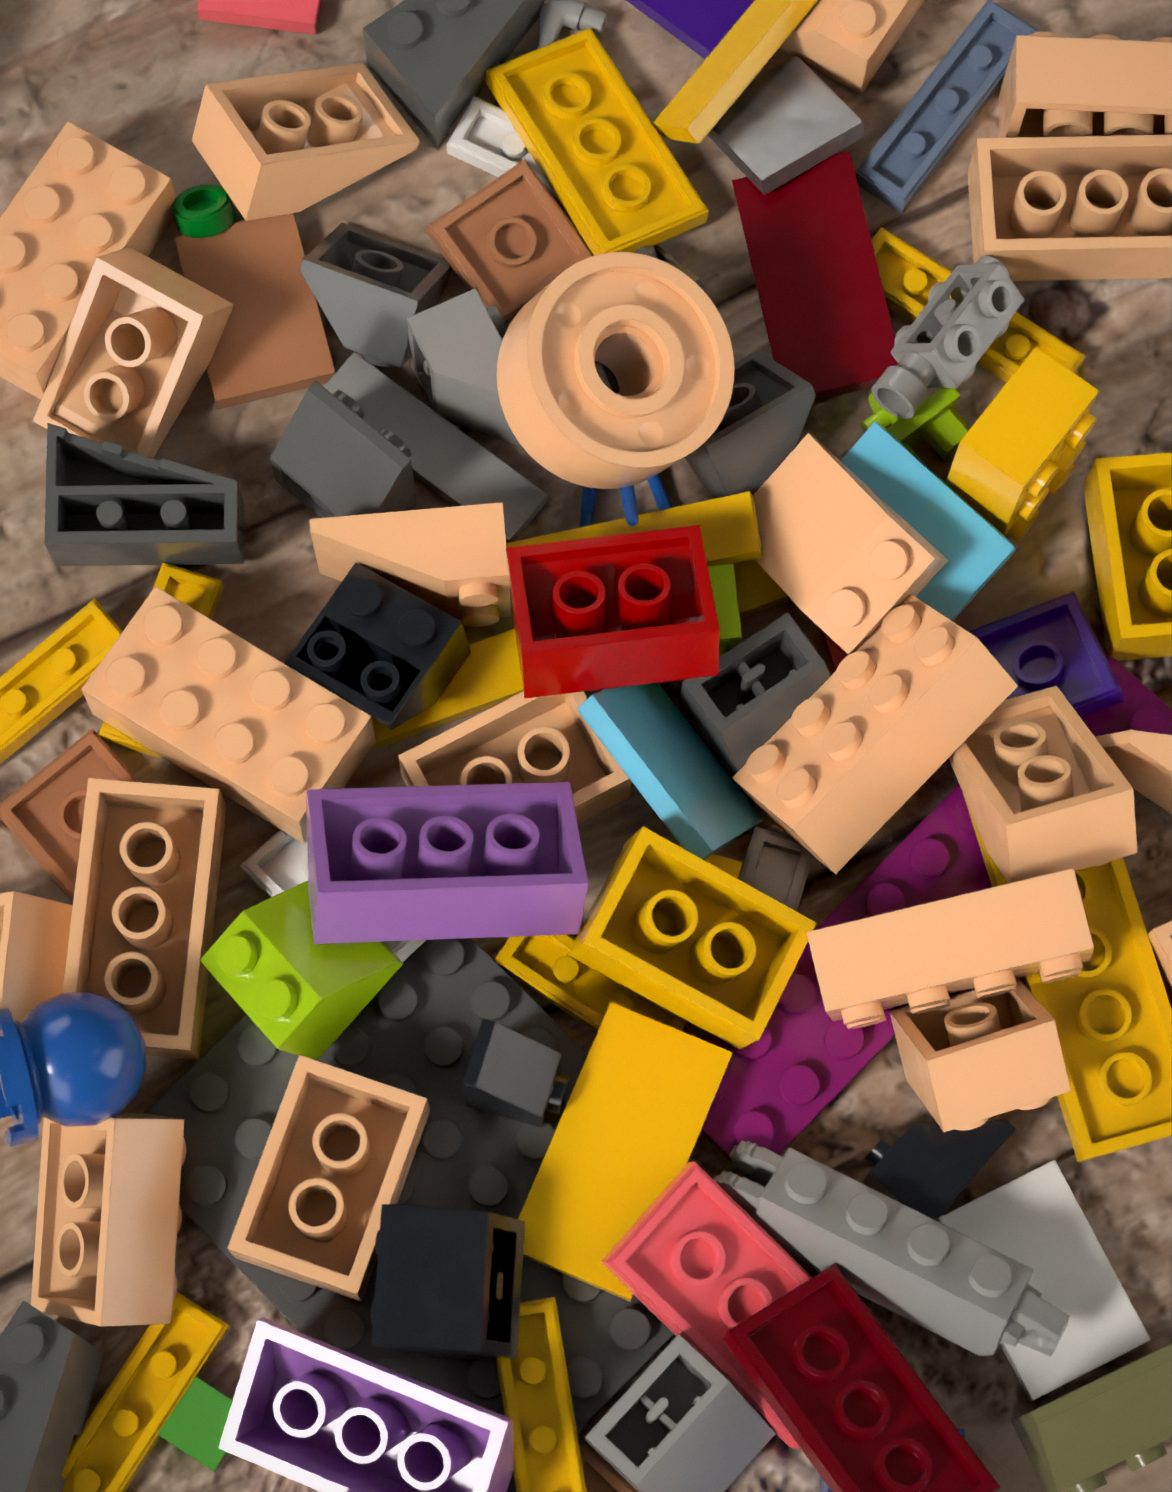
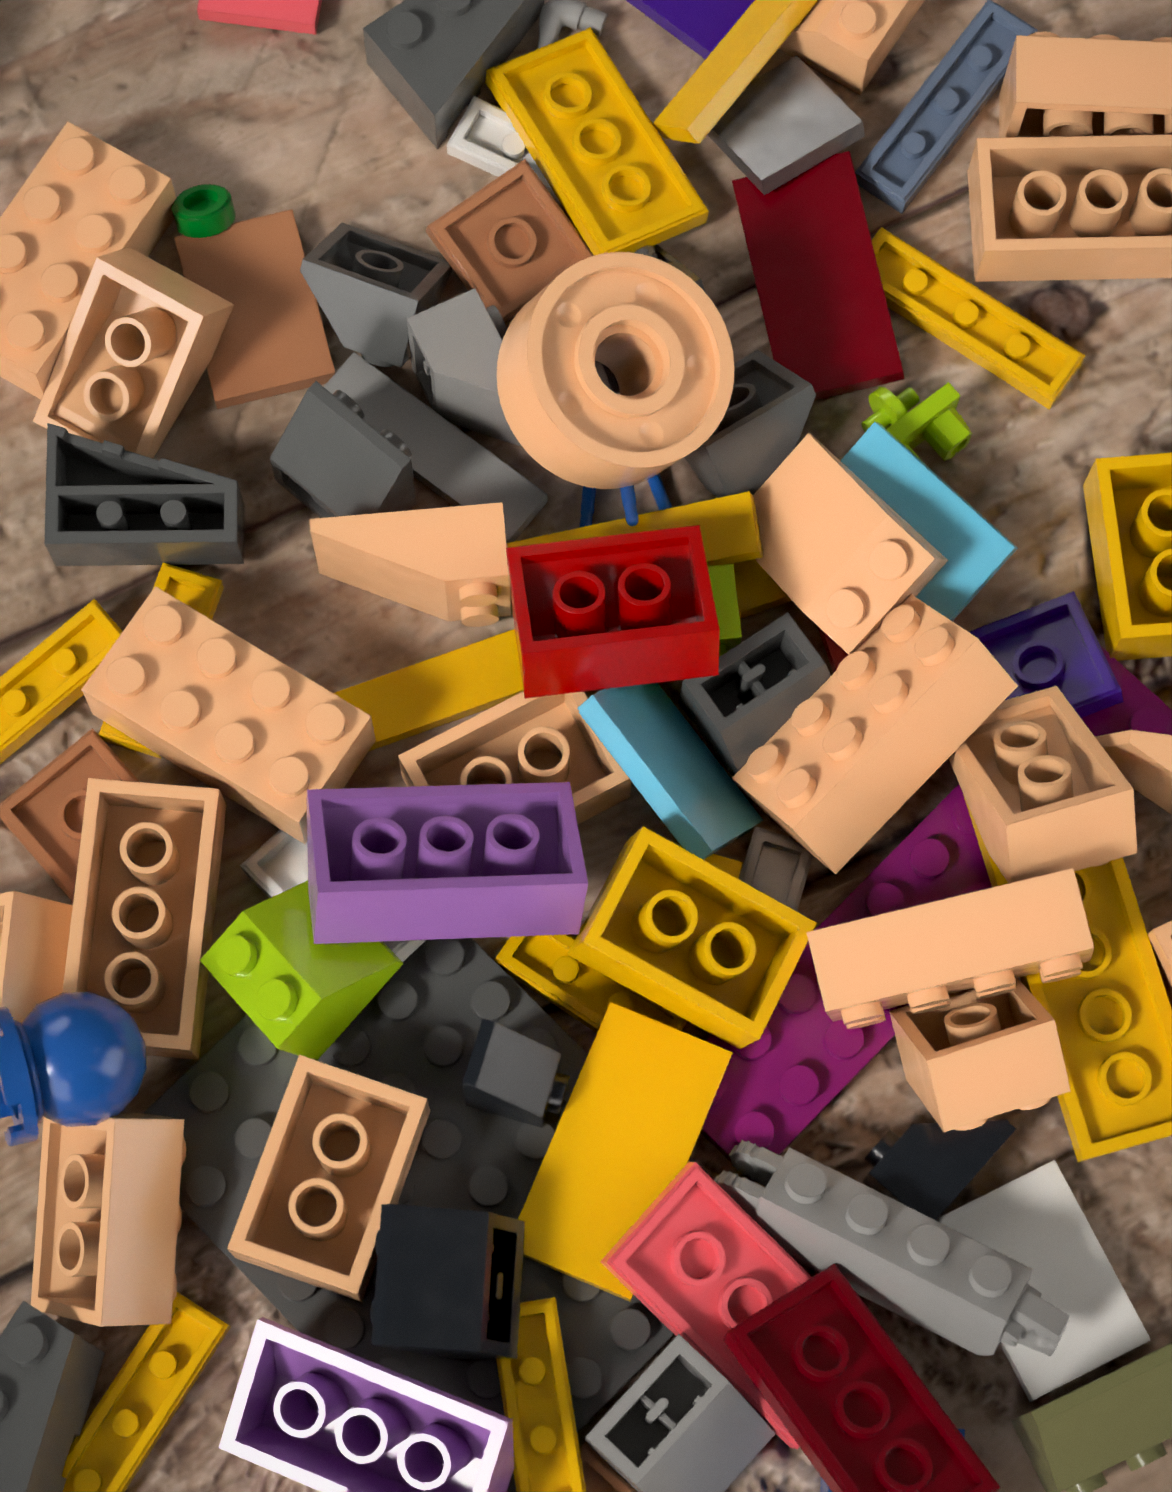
(199, 1424): bright green tile -> none
(298, 136): light nougat slope -> none
(381, 648): black slope -> none
(949, 335): light grey brick -> none
(1024, 444): yellow brick -> none

